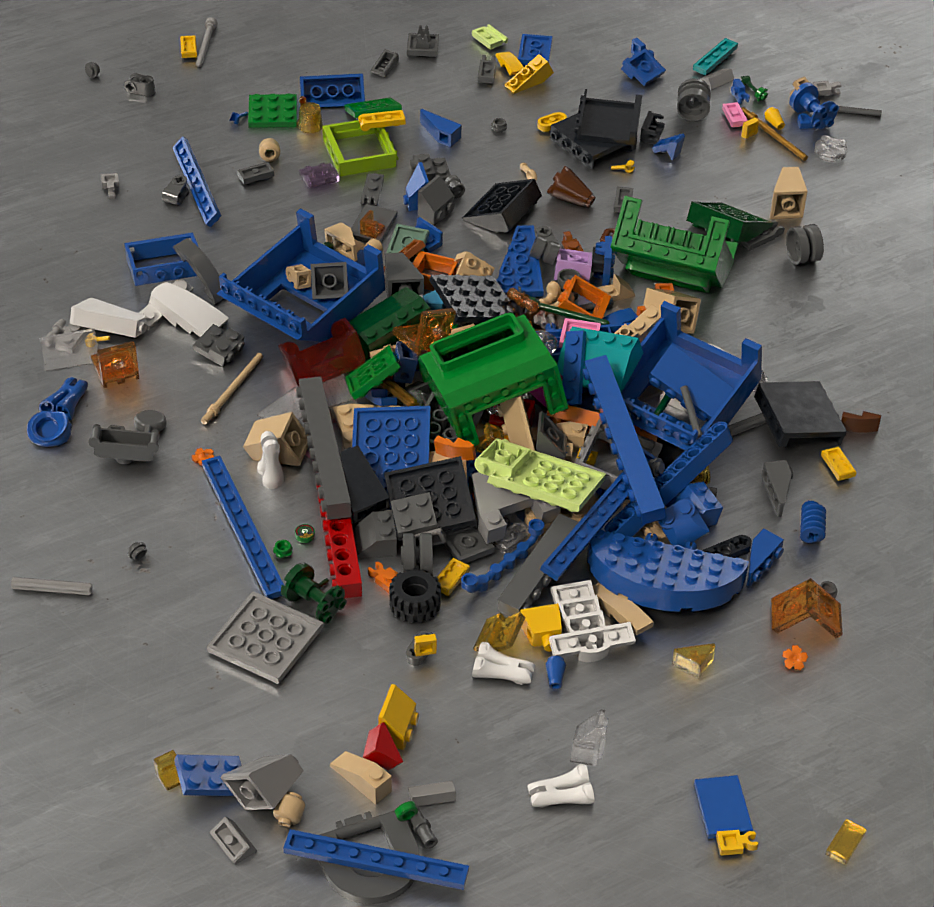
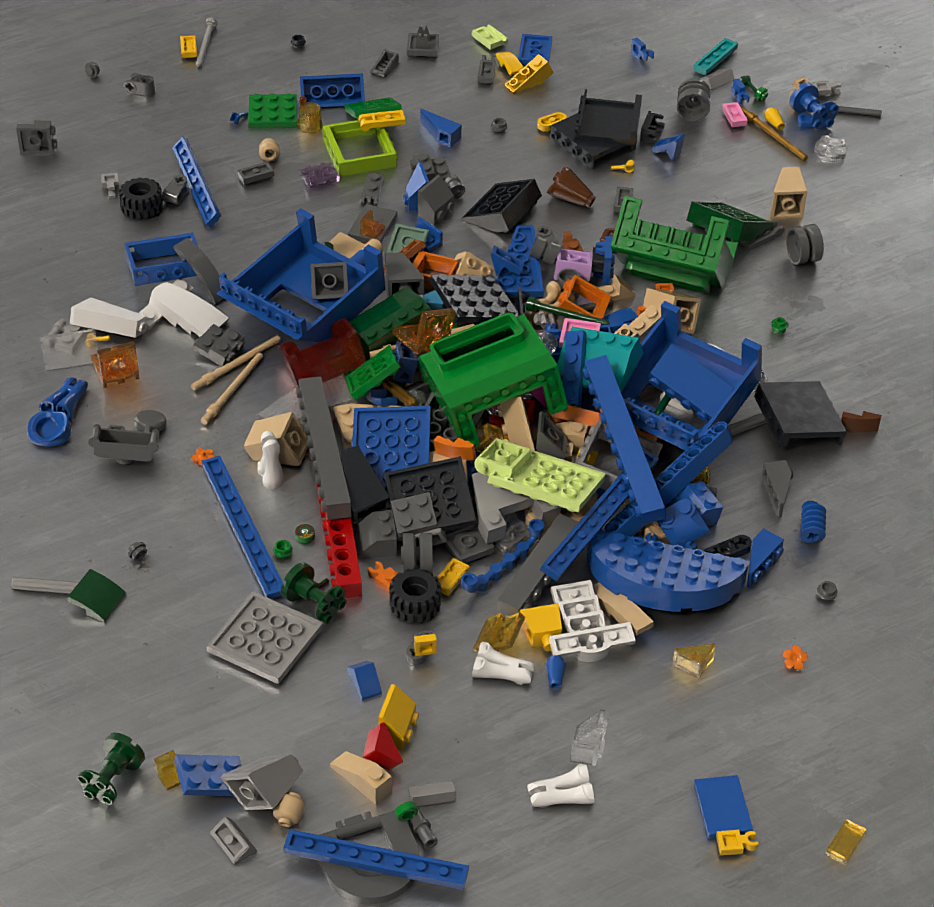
(37, 138): none -> dark grey plate
(96, 595): none -> dark green slope
(120, 756): none -> dark green piece
(140, 198): none -> black tyre
(208, 378): none -> tan bar
(298, 41): none -> black plate
(299, 276): tan leg -> none
(342, 240): tan slope -> none
(365, 679): none -> blue slope
(503, 259): none -> blue slope
(522, 300): clear orange pin -> none
(530, 173): tan piece -> none
(642, 67): blue plate -> none
(656, 466): dark grey plate -> none
(690, 409): dark grey bar -> none
(750, 128): yellow plate -> none
(779, 325): none -> green plate
(806, 601): clear orange bracket -> none
(838, 463): yellow plate -> none

